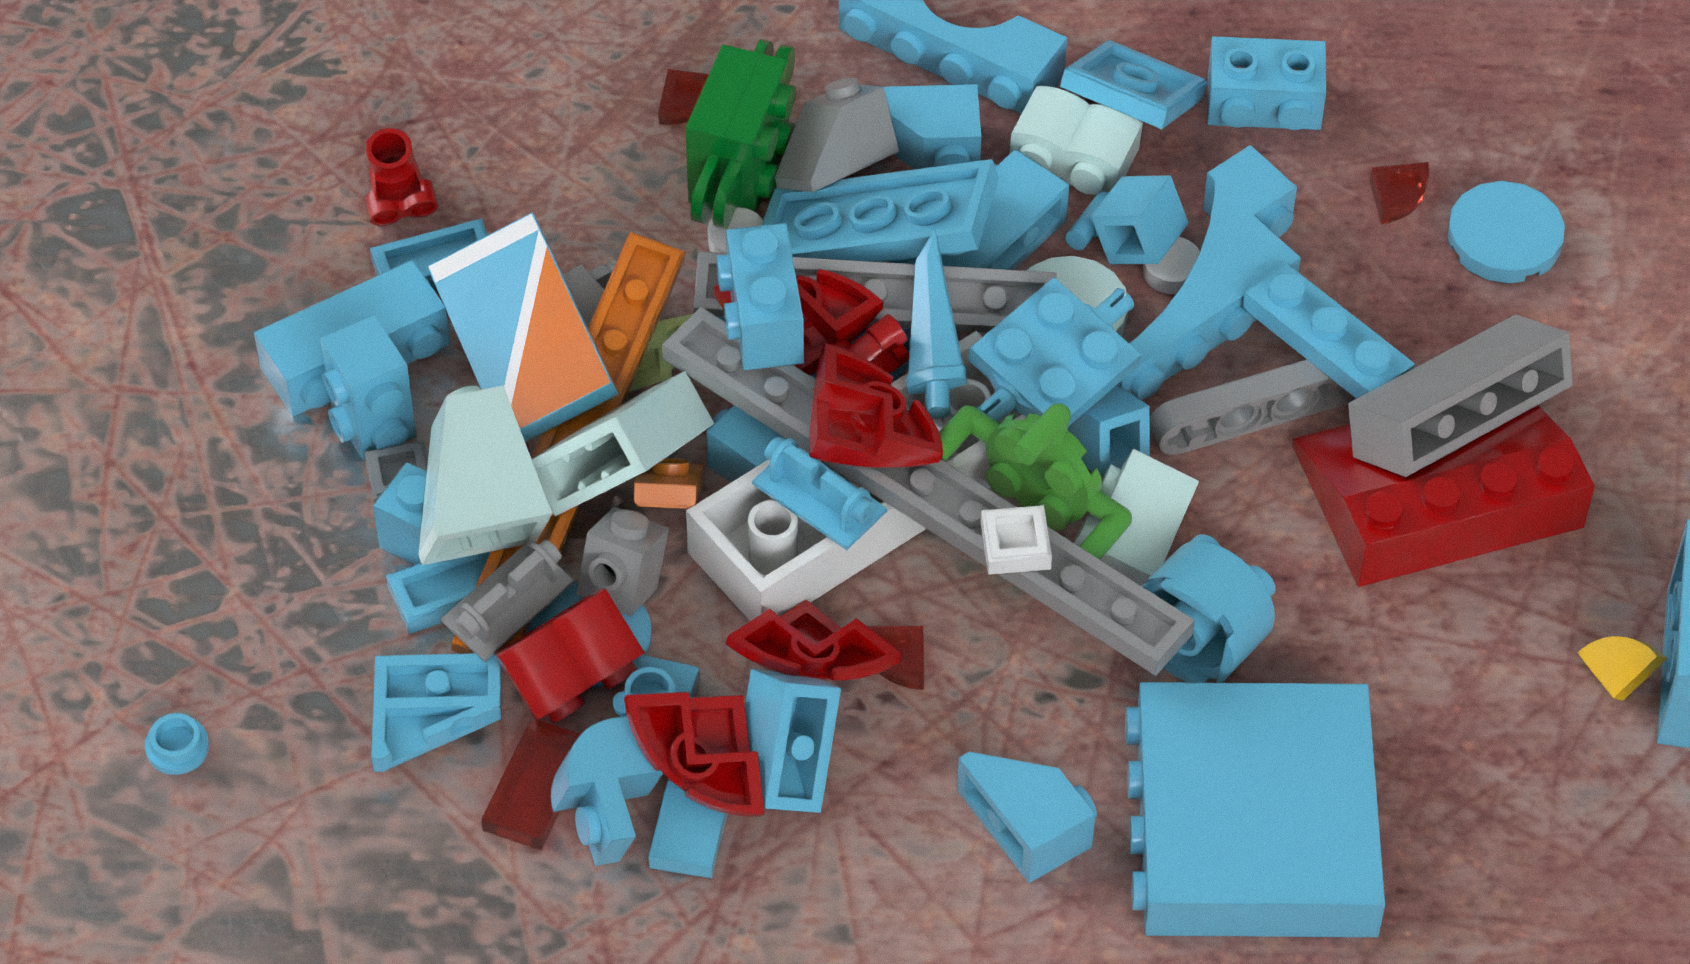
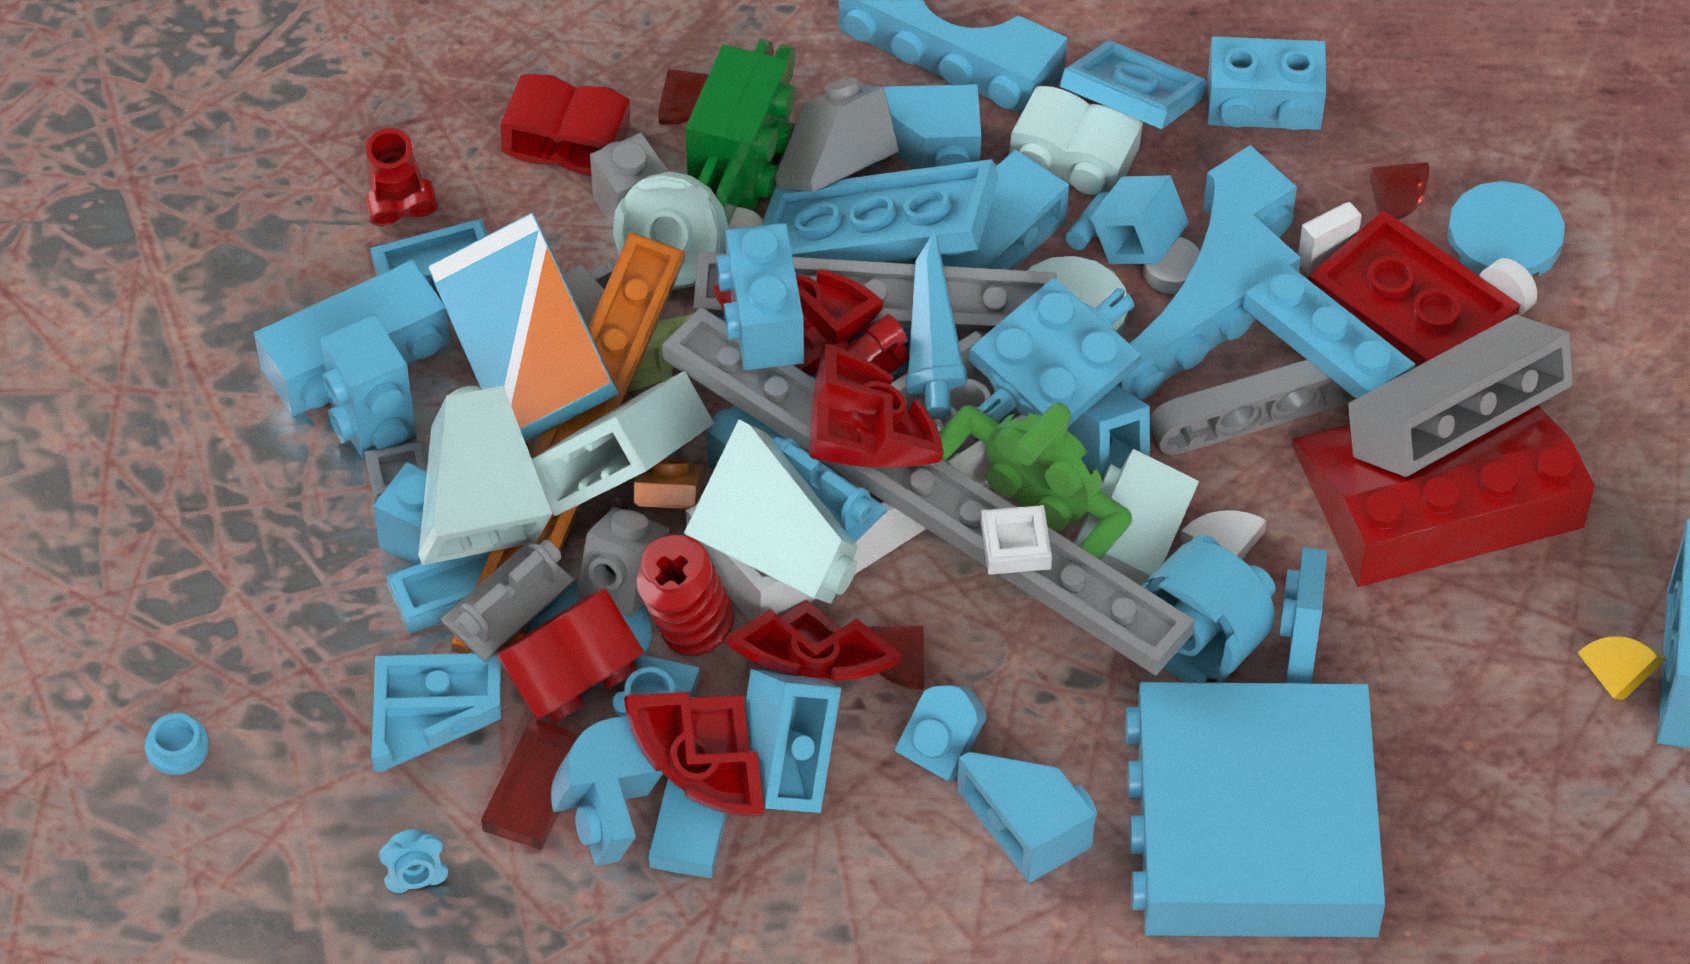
(413, 861): none -> medium azure plate
(561, 122): none -> red brick
(619, 168): none -> light grey brick
(675, 213): none -> light aqua tile
(684, 595): none -> red piece
(772, 518): none -> light aqua slope
(942, 729): none -> medium azure plate
(1231, 529): none -> white tile
(1303, 613): none -> medium azure wing
(1327, 234): none -> white tile
(1410, 290): none -> red plate
(1513, 281): none -> white tile

